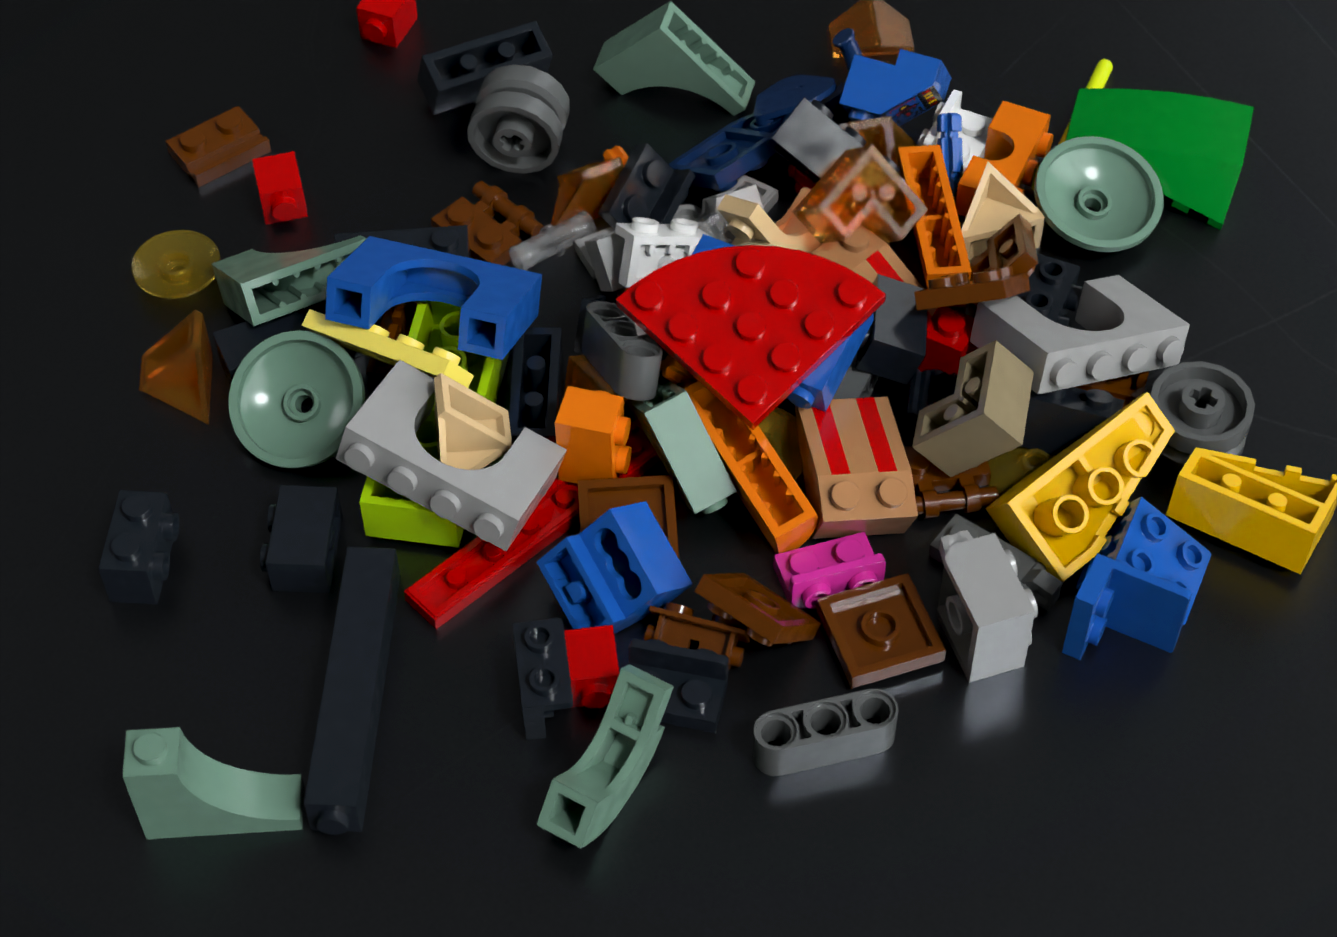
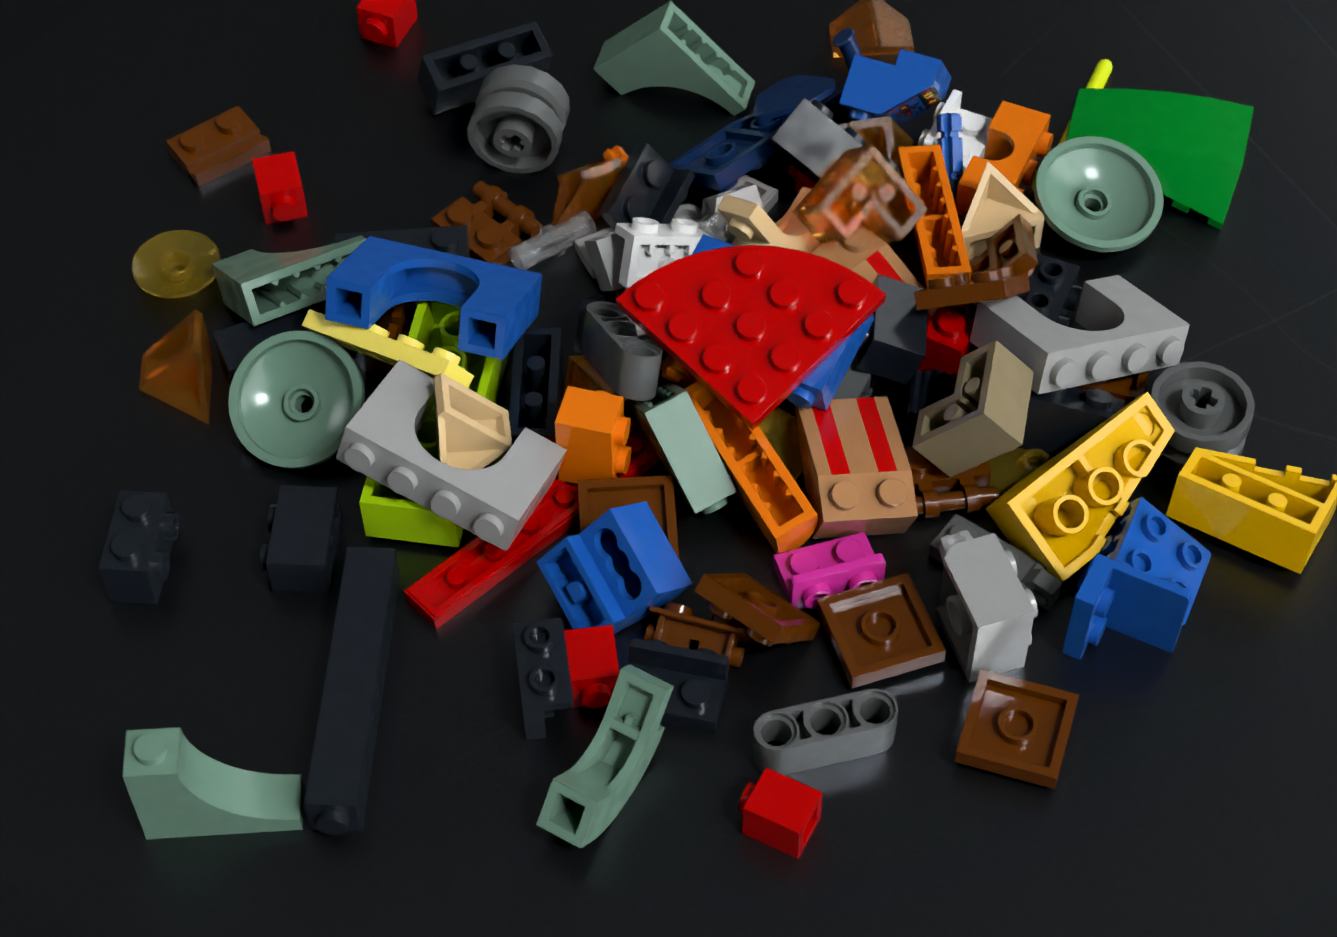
(780, 812): none -> red brick
(1017, 728): none -> reddish brown plate

